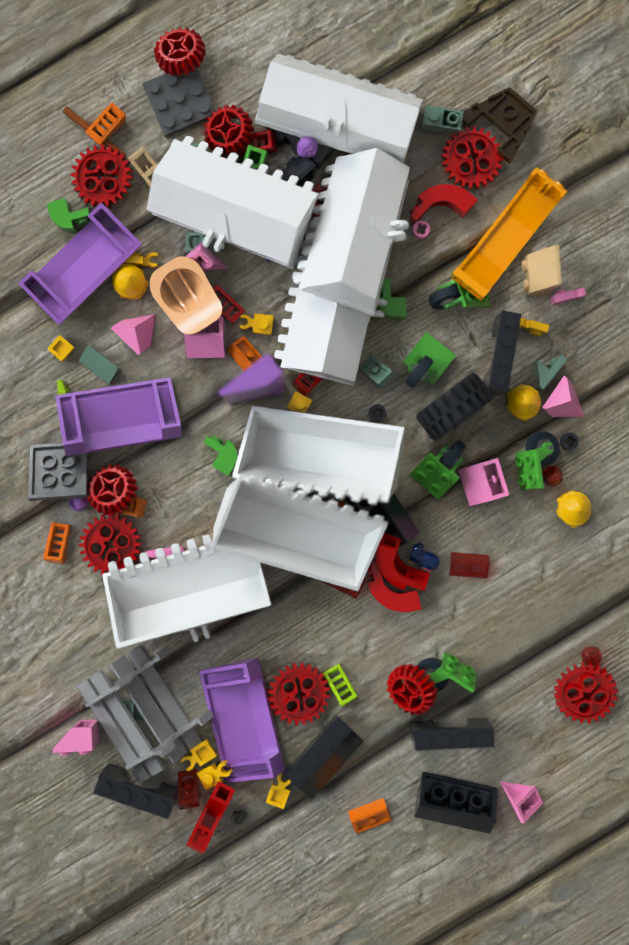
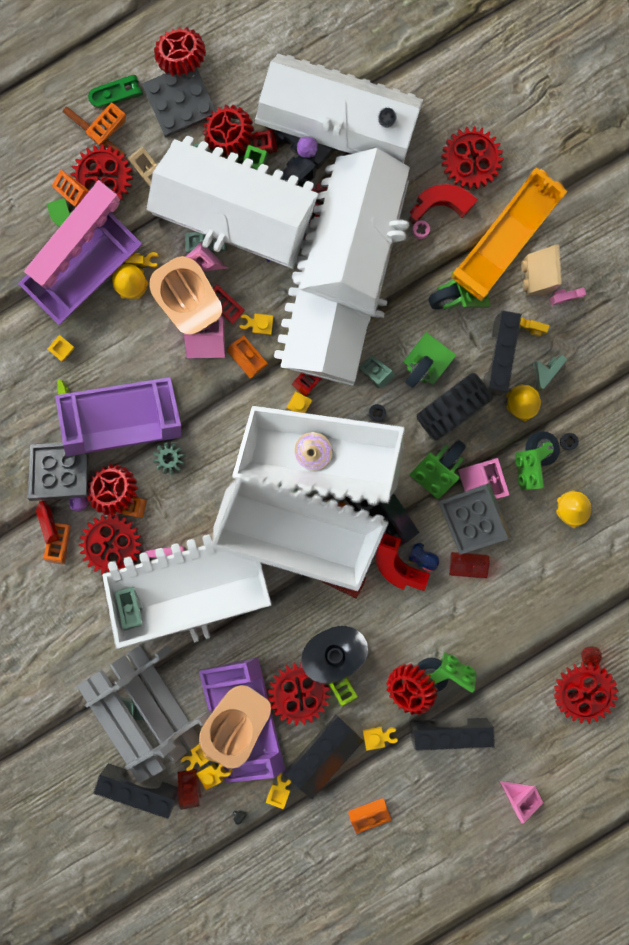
(47, 522): none -> red slope
(72, 235): none -> bright pink brick
(81, 738): bright pink slope -> none
(83, 191): none -> orange slope
(99, 364): sand green slope -> none
(115, 92): none -> green plate
(129, 608): none -> sand green slope
(136, 332): bright pink slope -> none
(166, 452): none -> sand green gear
(210, 817): red arch -> none
(227, 457): bright green brick -> none
(234, 726): none -> light nougat piece
(257, 382): medium lavender slope -> none
(321, 447): none -> dish
(334, 654): none -> black hat
(375, 738): none -> yellow plate
(389, 123): none -> black bush
(395, 305): bright green brick -> none
(396, 601): red arch -> none
(441, 120): sand green slope -> none
(456, 802): black slope -> none
(474, 519): none -> dark grey plate
(509, 114): dark brown wing -> none
(552, 476): clear red piece -> none
(563, 401): bright pink slope -> none

